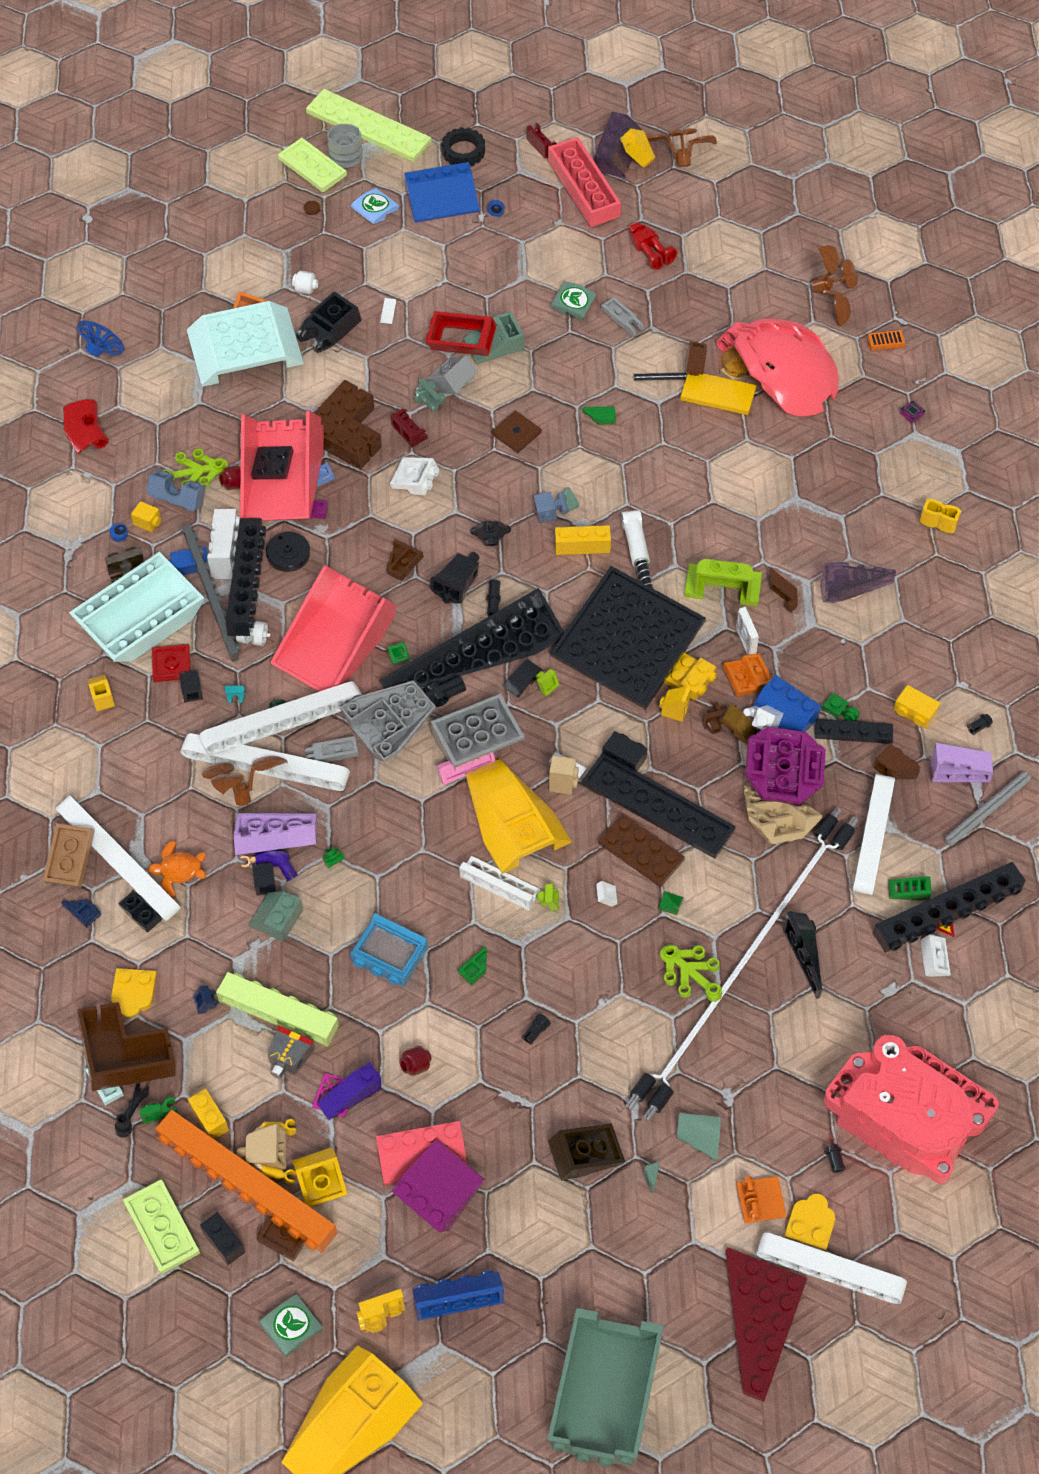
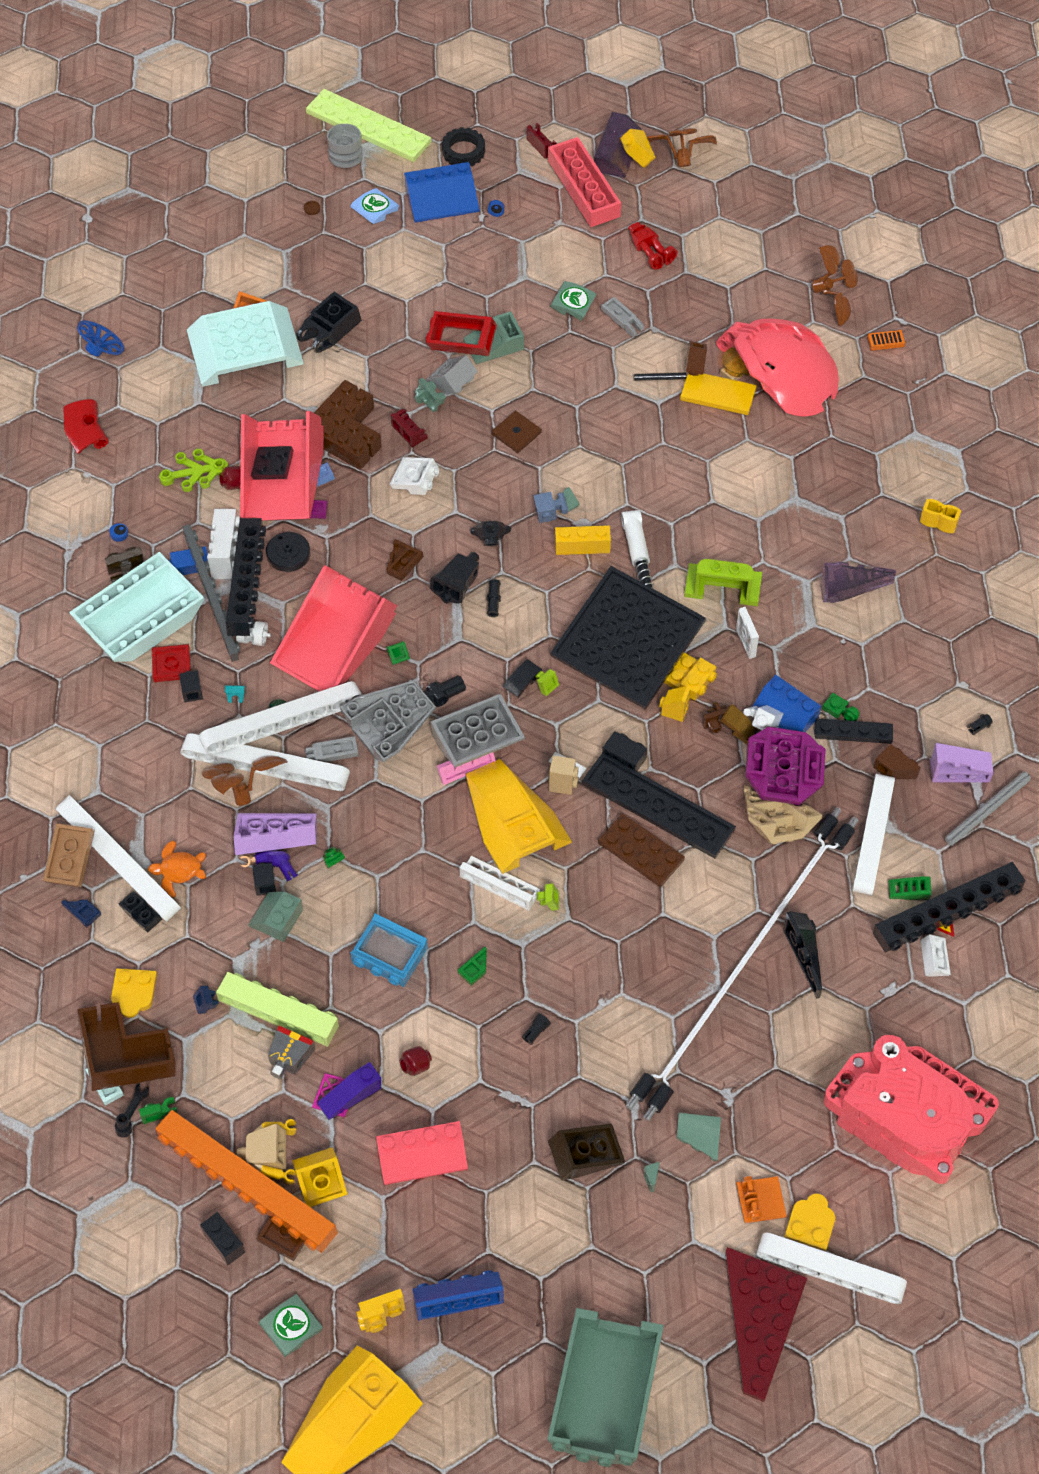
(100, 692): yellow slope -> none
(146, 516): yellow brick -> none
(161, 1226): yellowish green plate -> none
(162, 488): sand blue arch -> none
(208, 1114): yellow brick -> none
(305, 282): white head -> none
(312, 165): yellowish green plate -> none
(388, 311): white sticker -> none
(438, 1186): magenta slope -> none
(503, 637): black wedge -> none
(601, 415): green tile -> none
(606, 893): white plate -> none
(670, 903): green slope -> none
(690, 969): lime plant -> none
(747, 674): orange slope -> none
(784, 590): reddish brown piece -> none
(834, 1154): black pin -> none
(912, 411): tile -> none
(916, 706): yellow brick -> none

